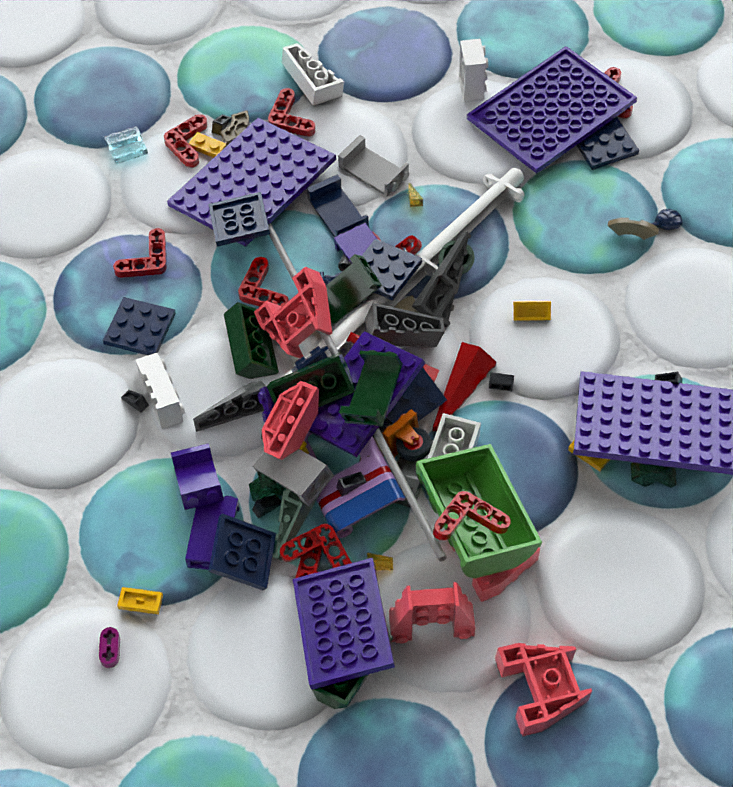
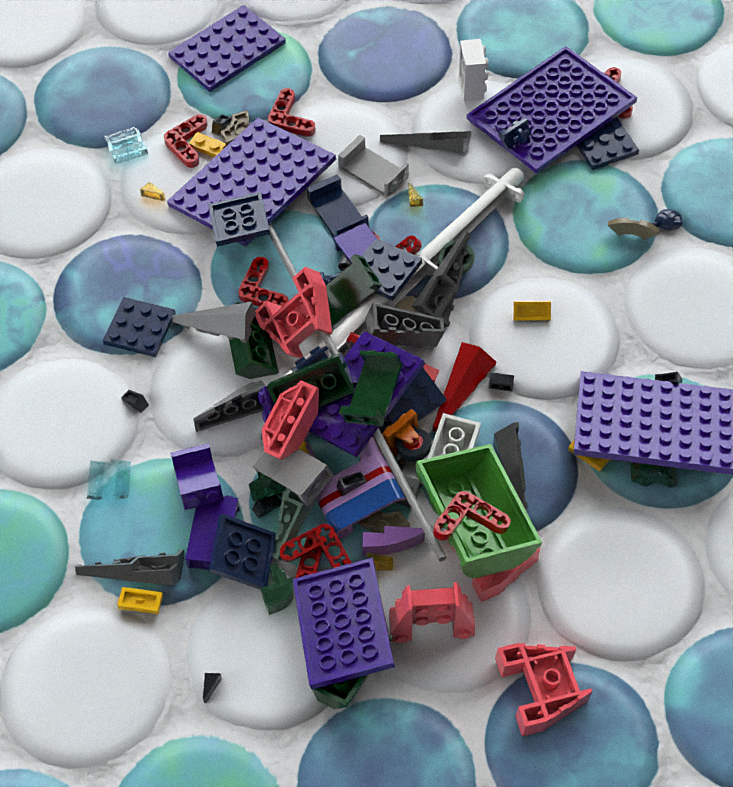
(108, 480): none -> clear light blue slope
(114, 647): magenta beam -> none
(148, 569): none -> dark grey wedge
(149, 262): red beam -> none
(152, 192): none -> clear yellow piece
(160, 390): white wedge -> none
(211, 681): none -> black piece
(226, 48): none -> plate
(227, 320): none -> wedge
(280, 594): none -> clear green brick
(311, 76): white wedge -> none
(377, 521): none -> dark tan tile
(392, 540): none -> medium lavender slope
(444, 141): none -> dark grey wedge
(509, 453): none -> dark grey wedge
(516, 133): none -> dark blue hips

